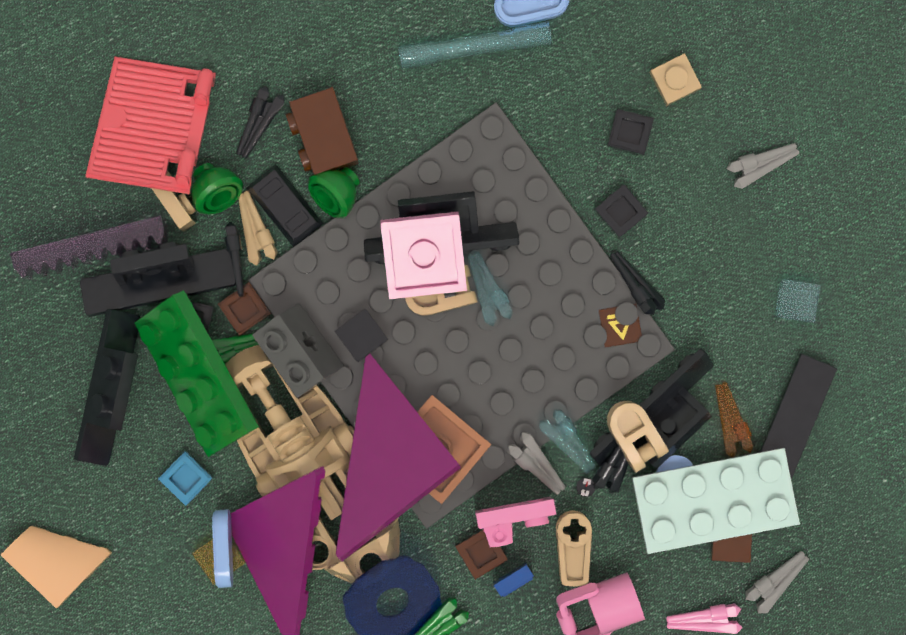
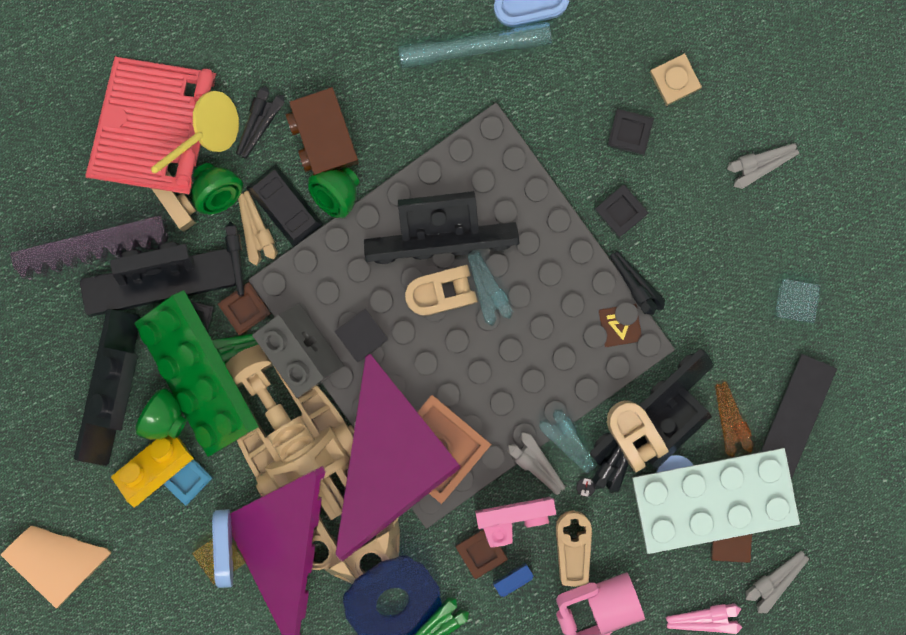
(151, 469): none -> yellow plate
(161, 417): none -> green brick
(214, 126): none -> light yellow piece
(423, 255): hinge -> none

